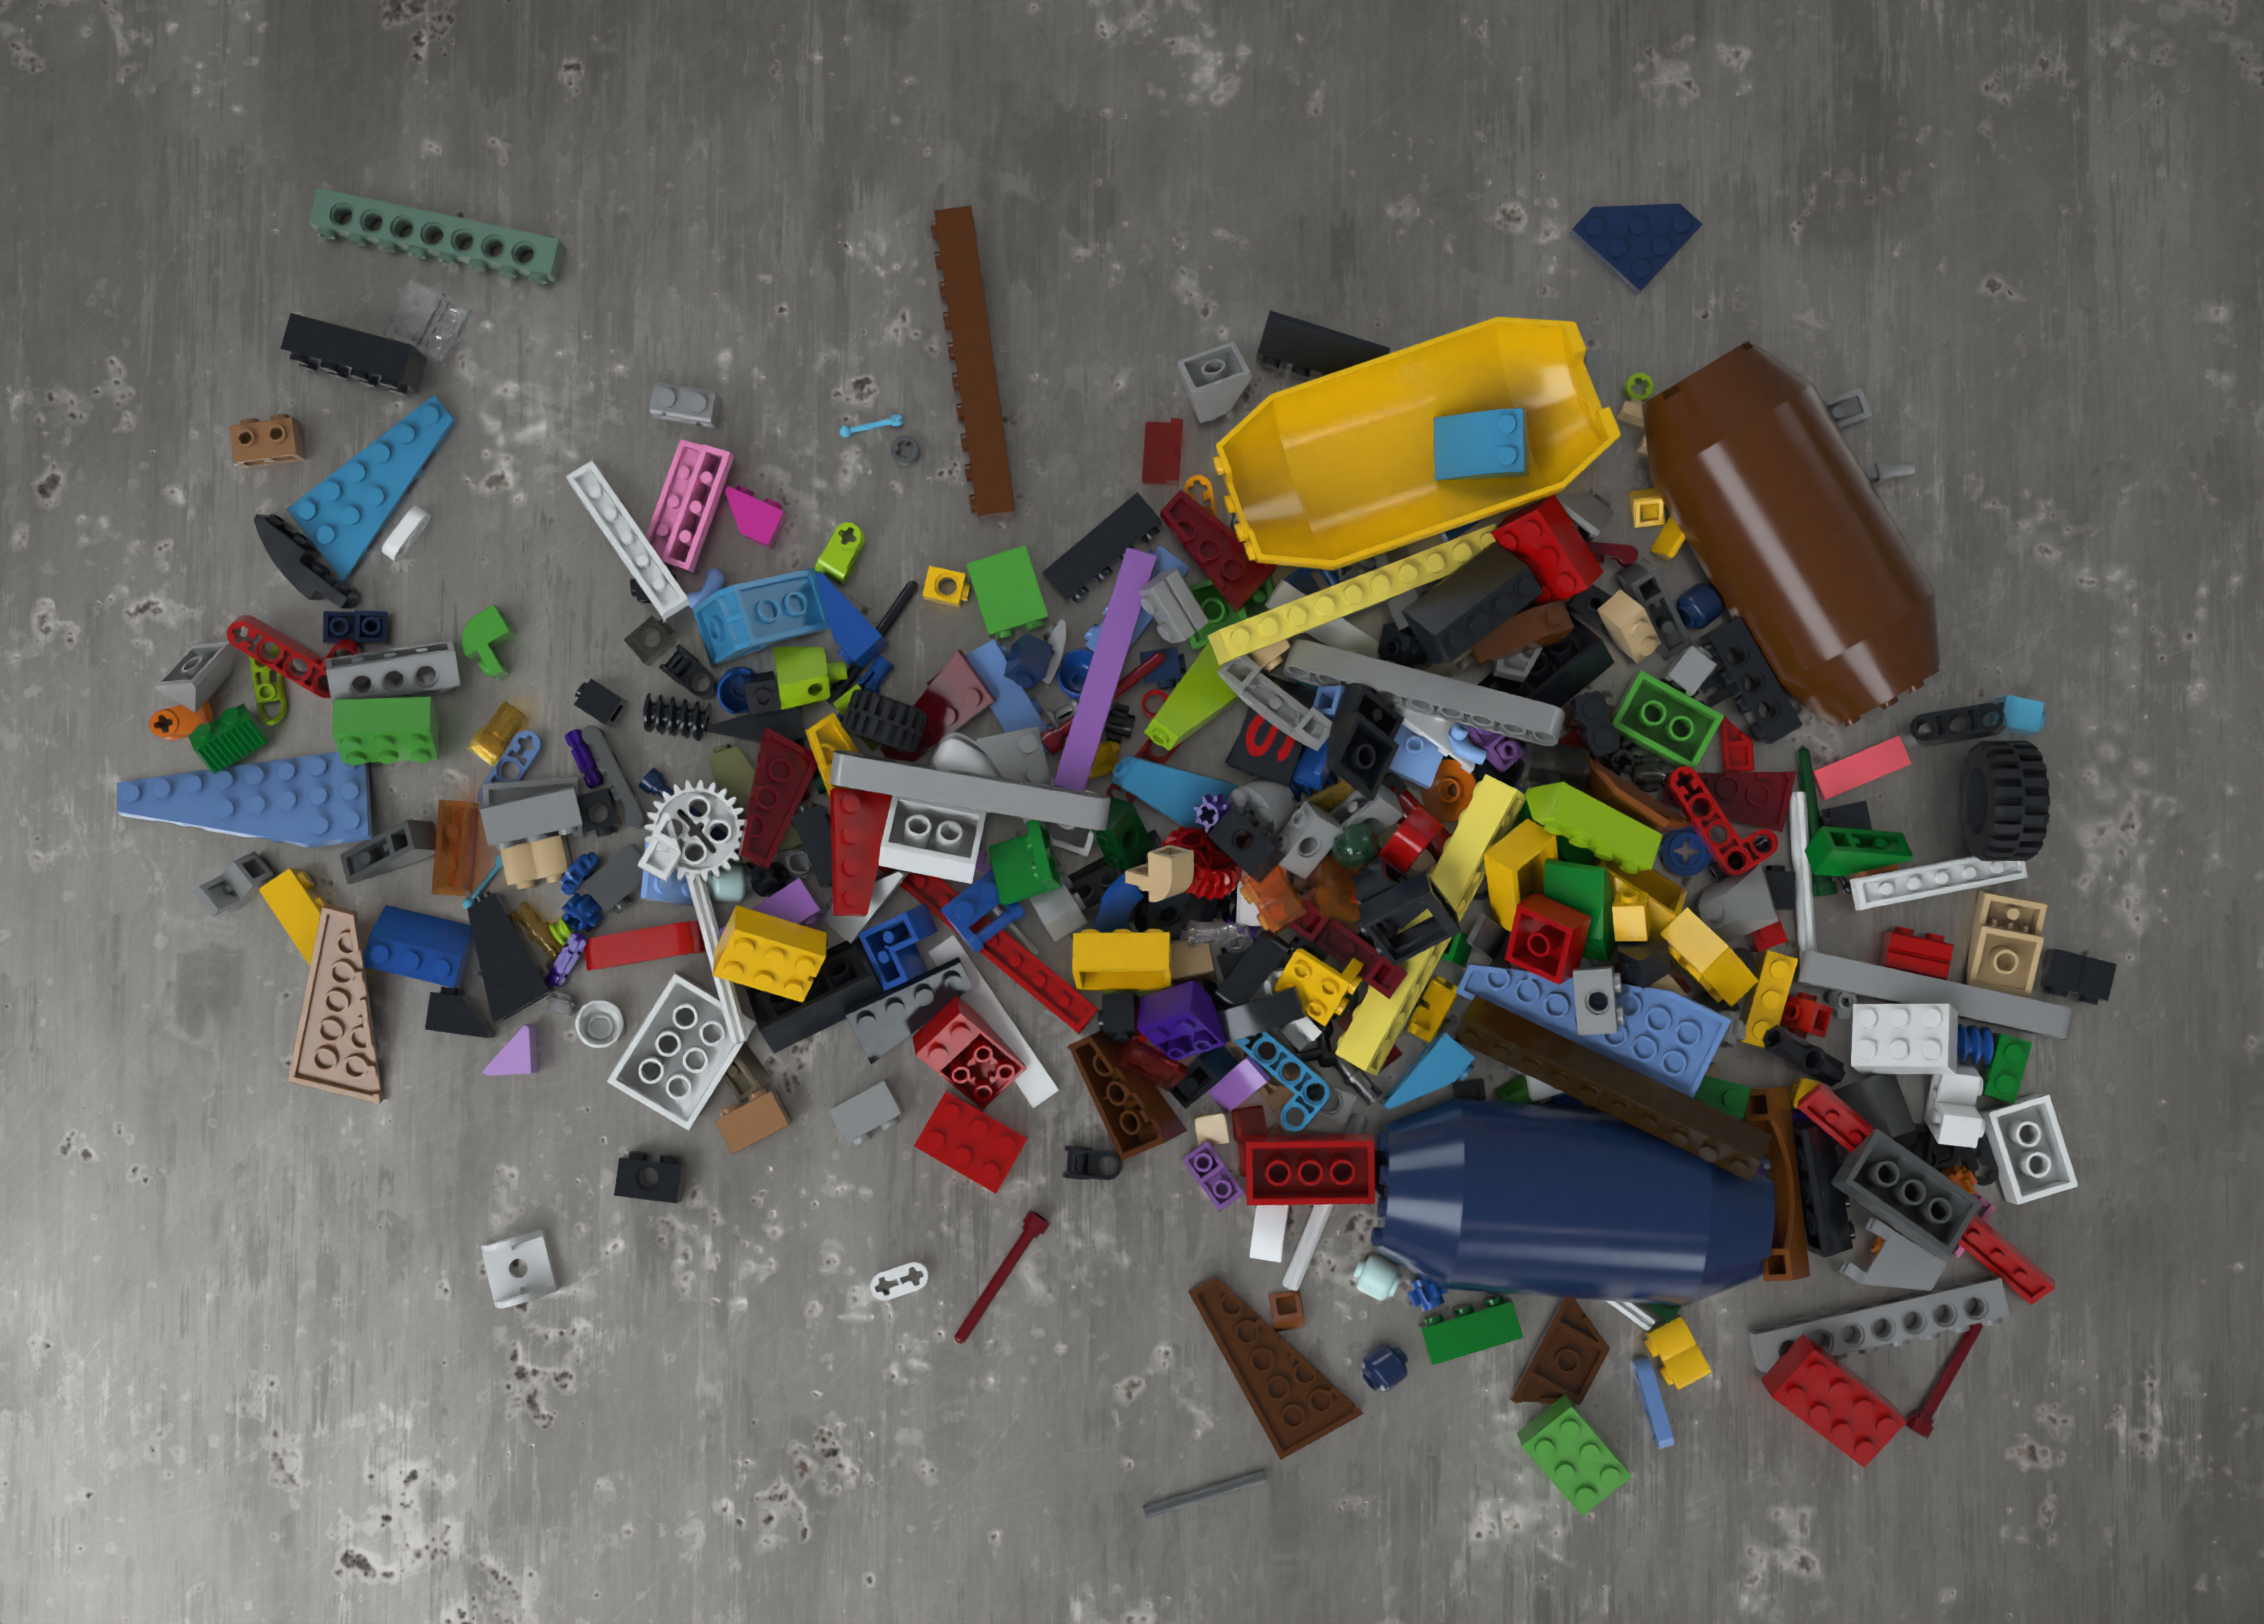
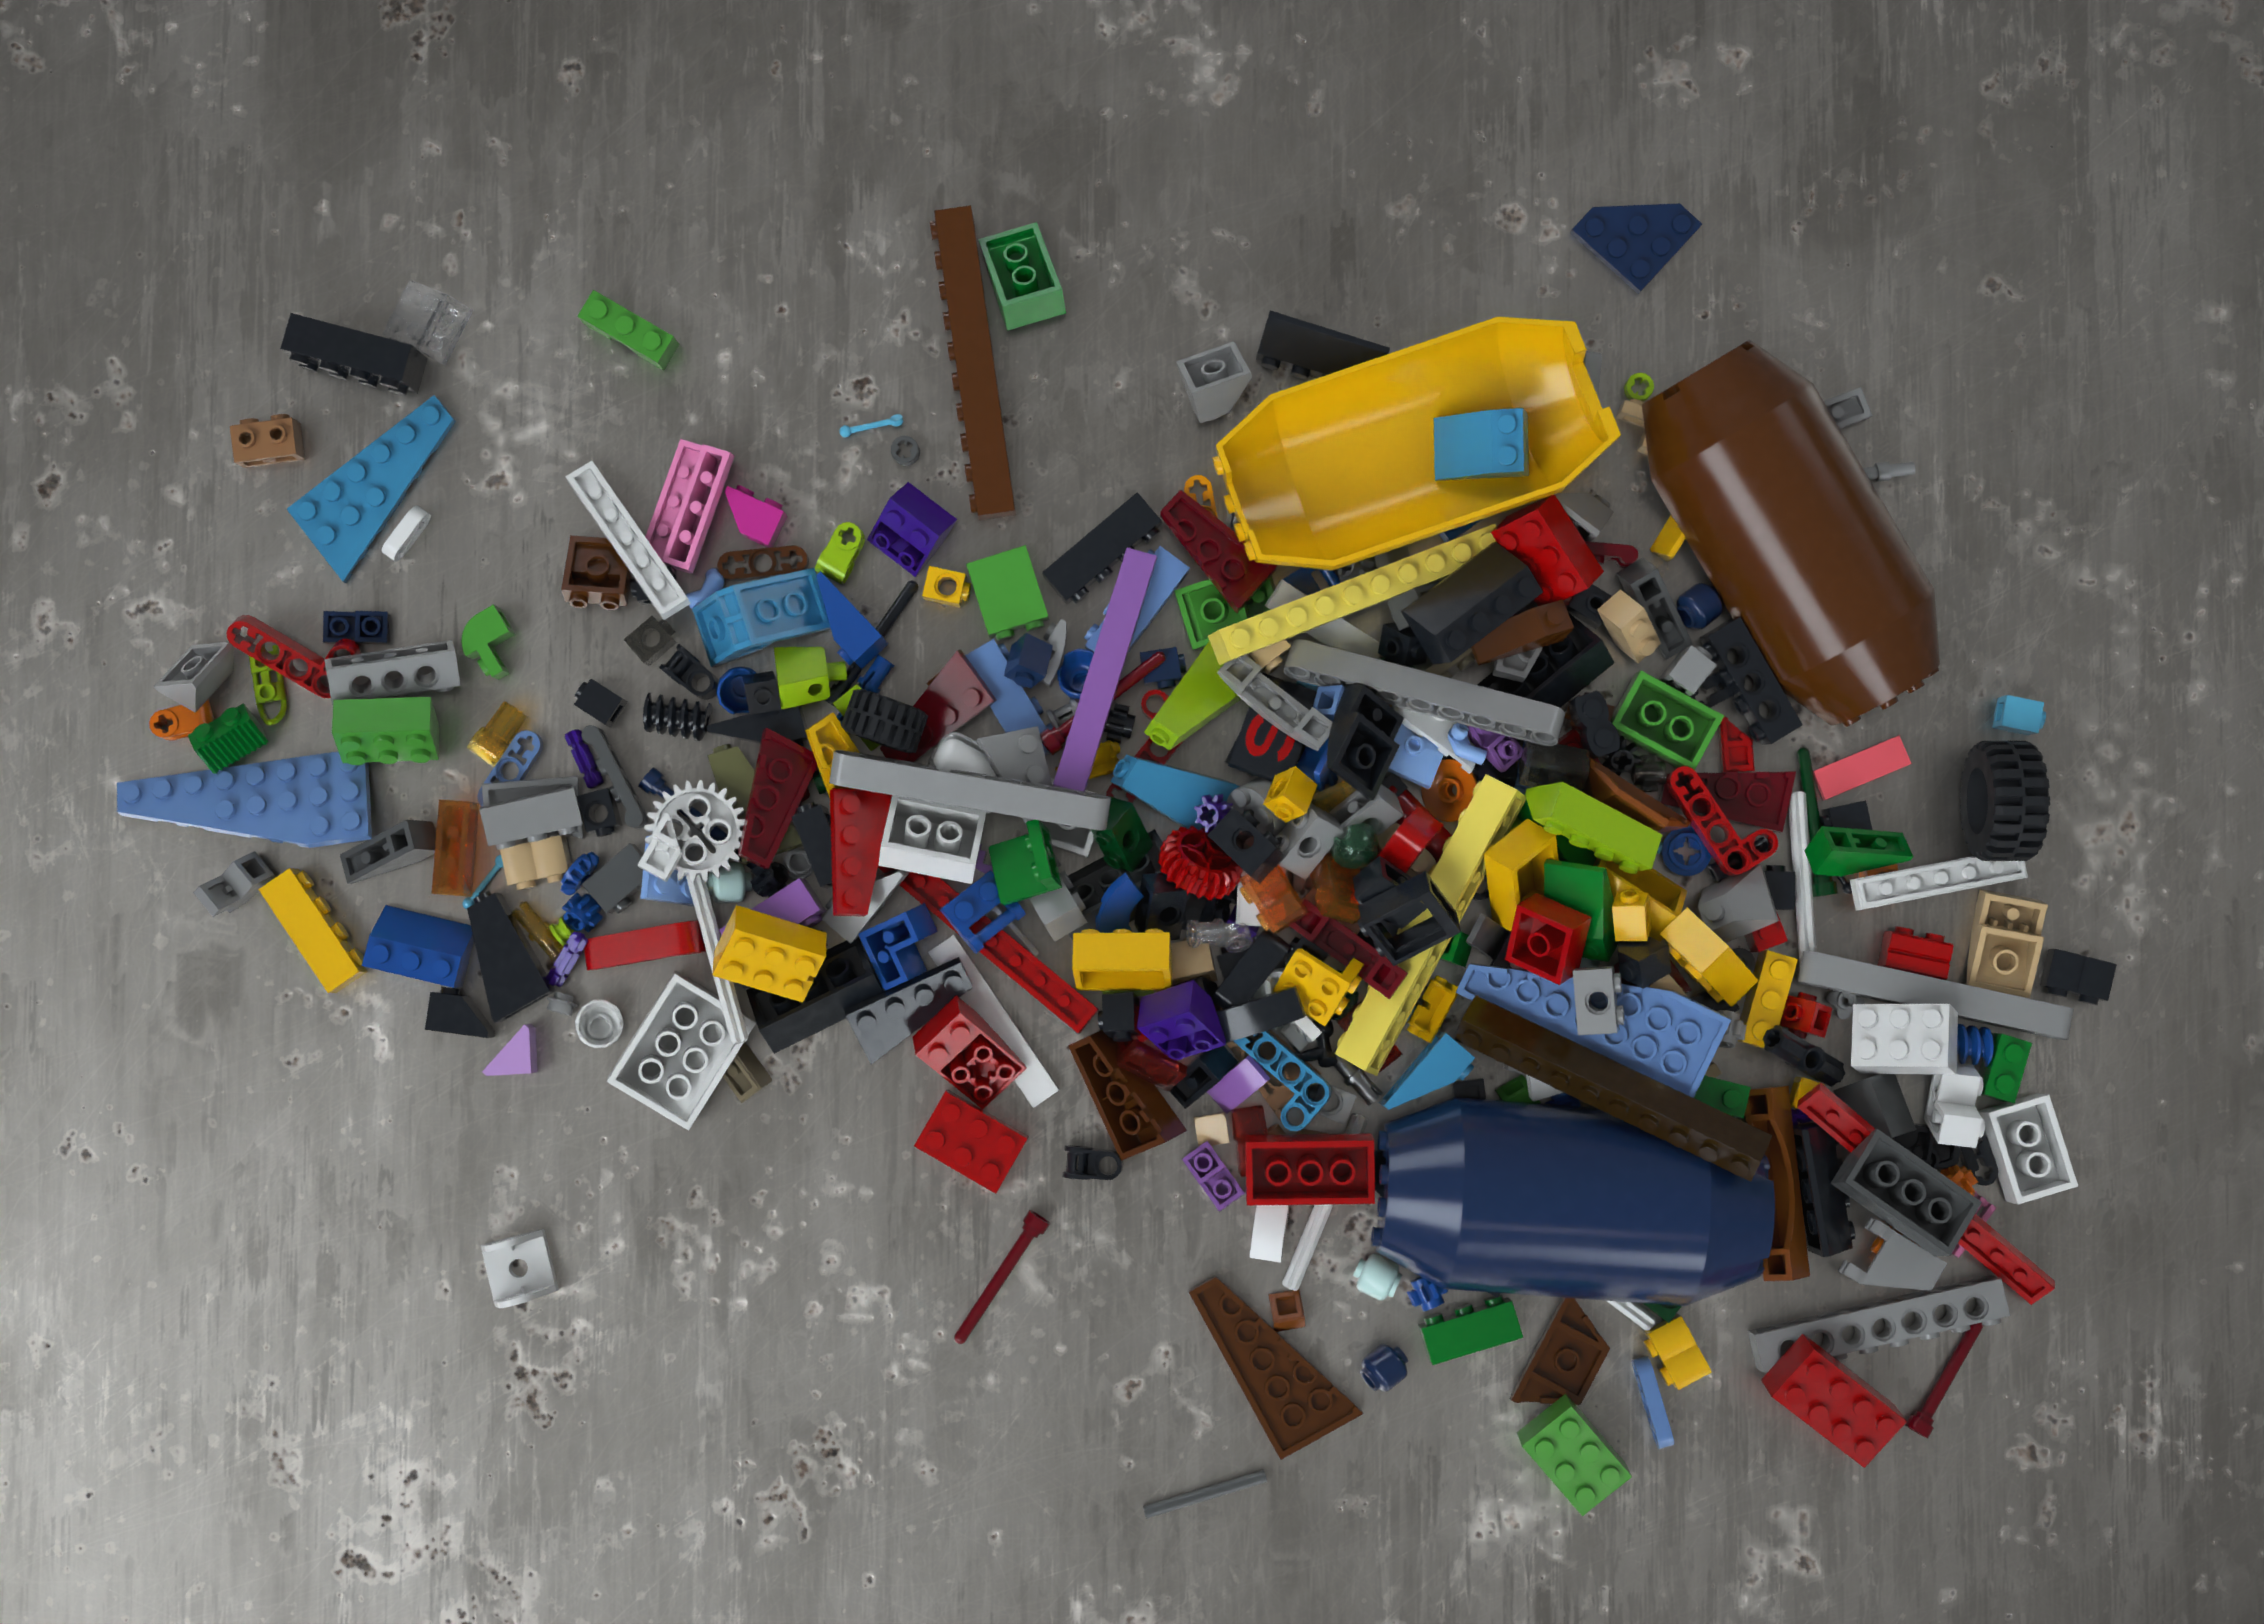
(296, 561): black slope -> none
(332, 205): sand green brick -> none
(335, 1025): medium nougat wing -> none
(595, 574): none -> reddish brown plate
(629, 329): none -> bright green arch
(631, 1180): black brick -> none
(685, 405): light grey brick -> none
(740, 573): none -> reddish brown beam
(753, 1120): medium nougat brick -> none
(866, 1112): light grey brick -> none
(902, 1287): white beam -> none
(911, 528): none -> dark purple slope
(1022, 276): none -> green slope
(1162, 452): clear red panel -> none
(1165, 874): tan brick -> none
(1172, 606): light grey brick -> none
(1290, 794): none -> yellow brick
(1646, 508): yellow slope -> none
(1942, 720): black beam -> none

